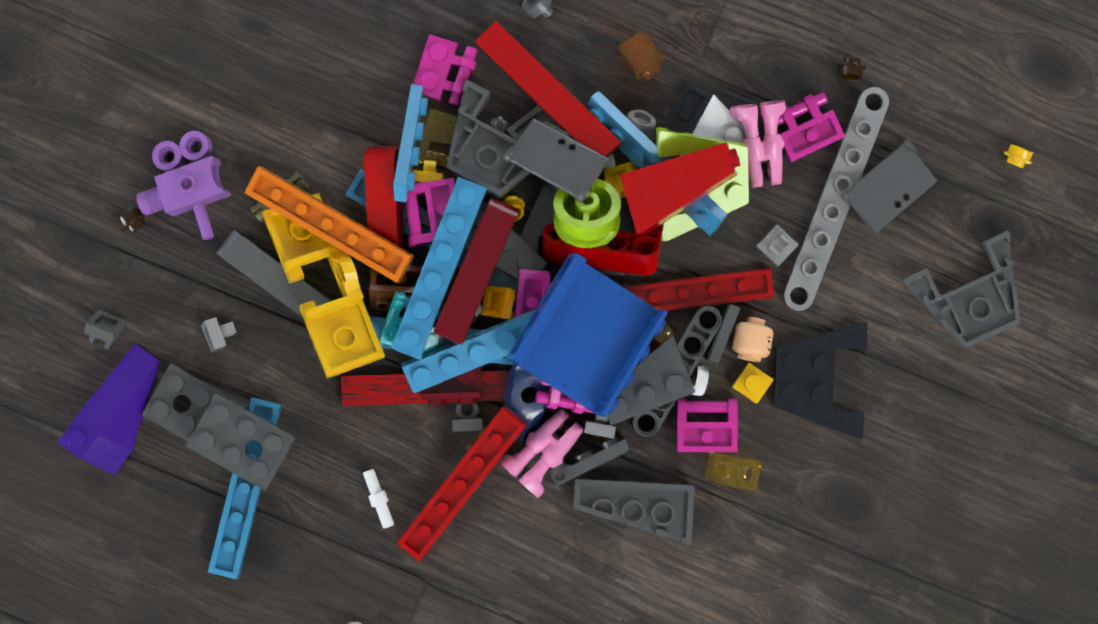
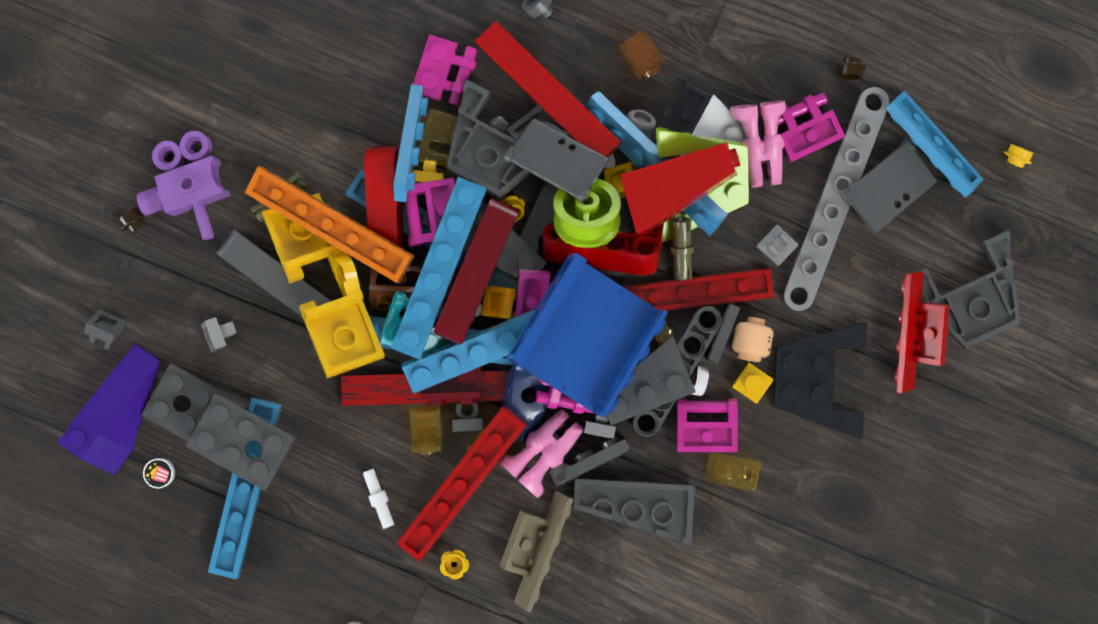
(159, 473): none -> tile
(426, 429): none -> clear yellow bracket
(455, 556): none -> yellow plate
(533, 546): none -> dark tan bracket
(682, 248): none -> olive pin
(922, 332): none -> red bracket
(934, 144): none -> dark azure plate

